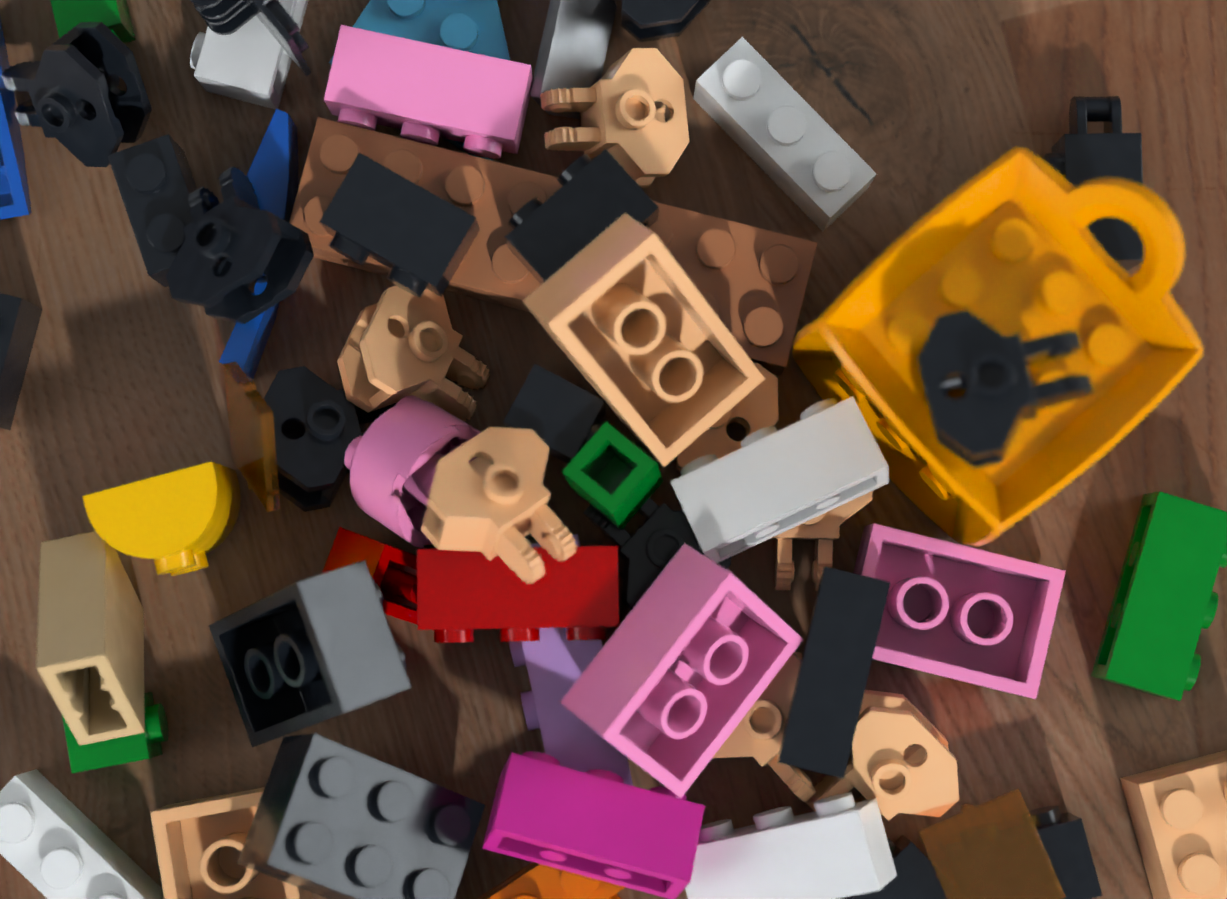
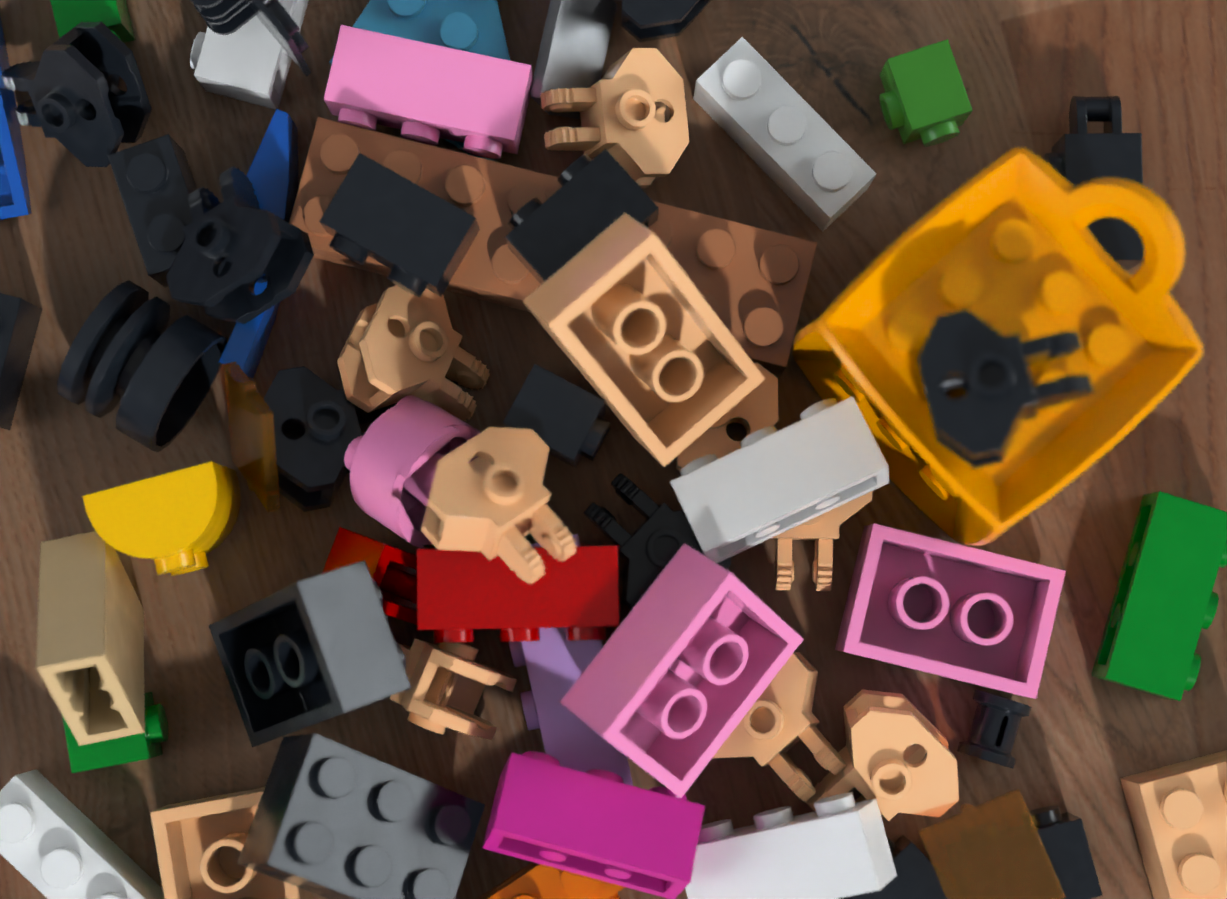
(135, 362): none -> black wheel
(448, 687): none -> light nougat hinge
(613, 475): green brick -> none
(833, 672): black tile -> none
(924, 95): none -> bright green brick
(994, 729): none -> black bush

